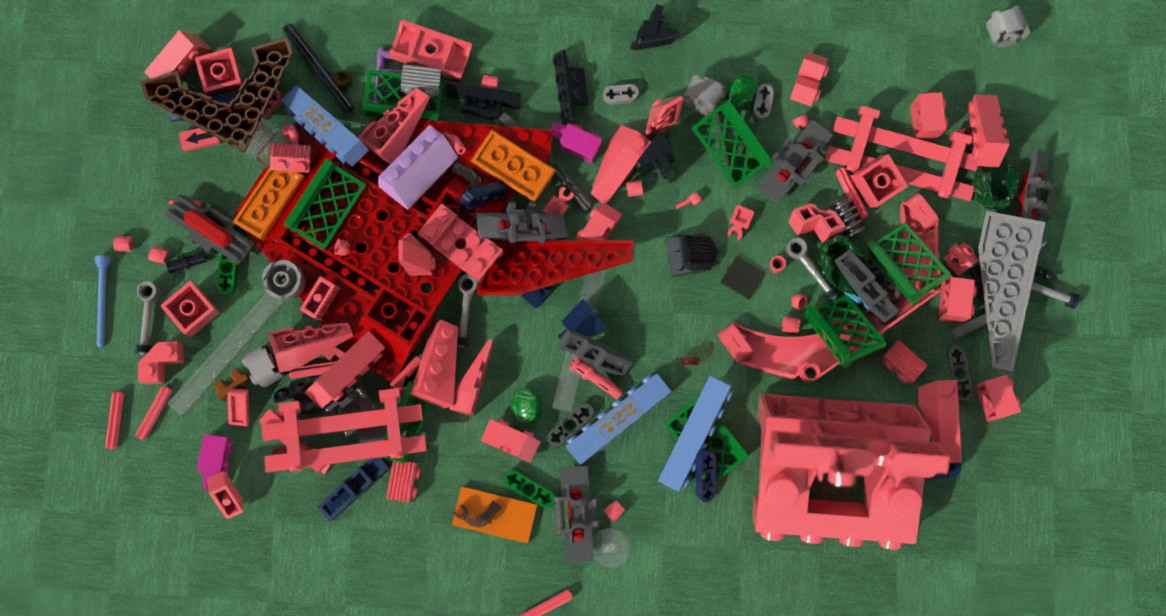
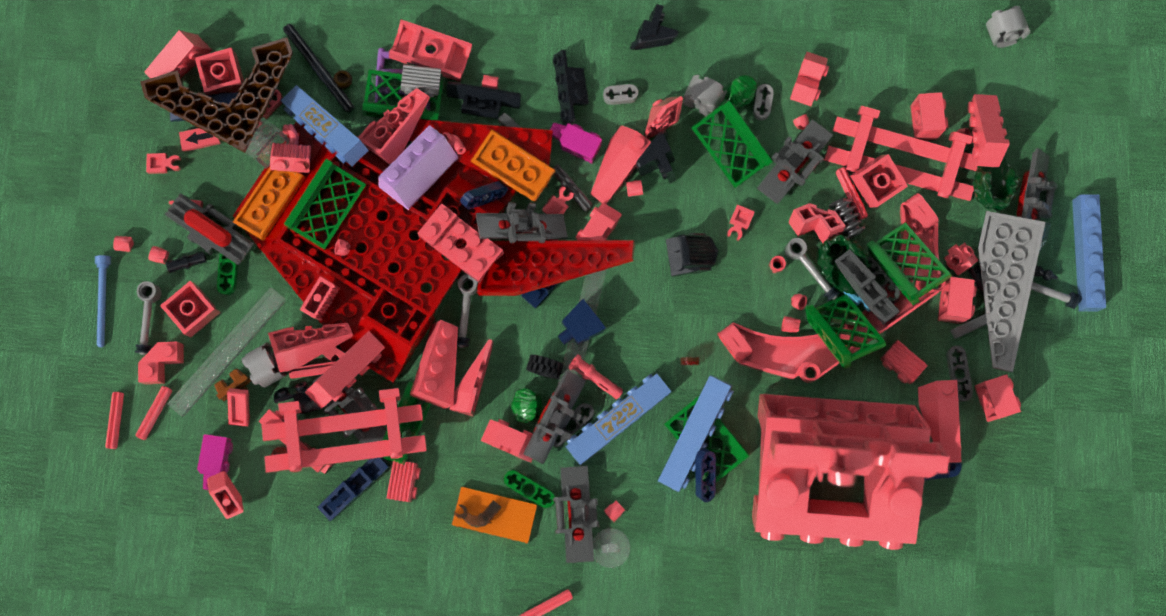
(159, 163): none -> coral plate
(273, 283): light grey brick -> none
(408, 374): coral tile -> none
(415, 257): coral wedge -> none
(469, 174): clear smoke piece -> none
(544, 366): none -> black tyre
(555, 417): none -> dark grey piece
(595, 353): dark grey slope -> none
(694, 198): coral hand -> none
(742, 277): clear smoke piece -> none
(1089, 253): none -> medium blue brick

